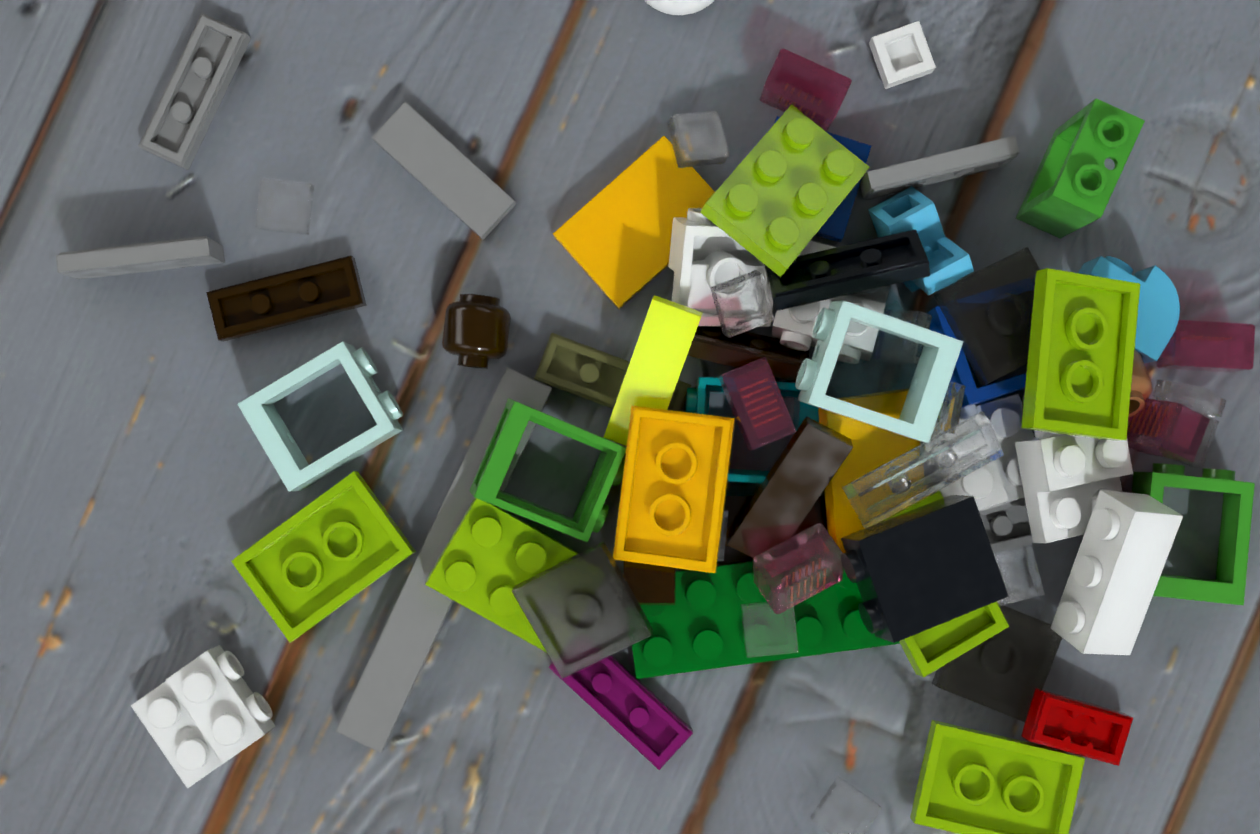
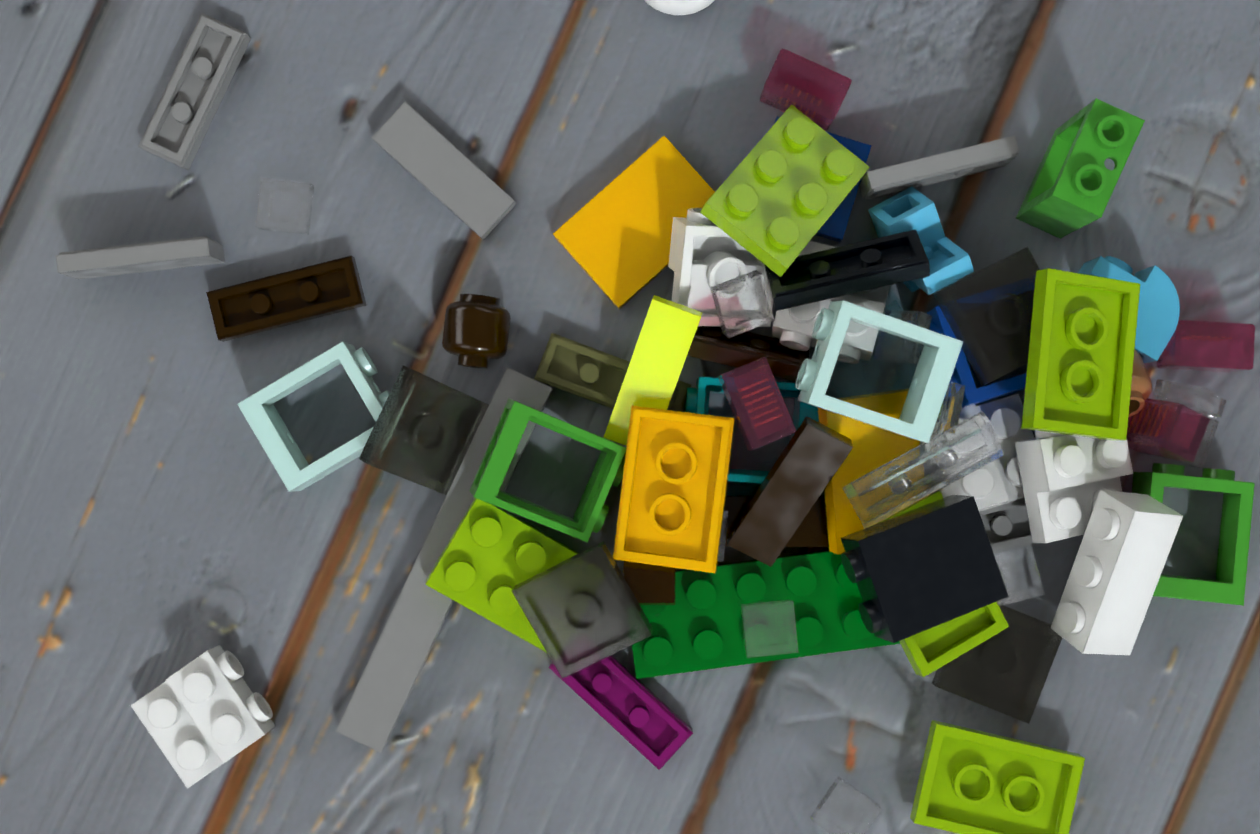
(323, 556): lime plate -> none
(423, 431): none -> clear smoke tile
(698, 139): clear tile -> none
(798, 568): piece -> none
(902, 55): white plate -> none
(1077, 727): red plate -> none

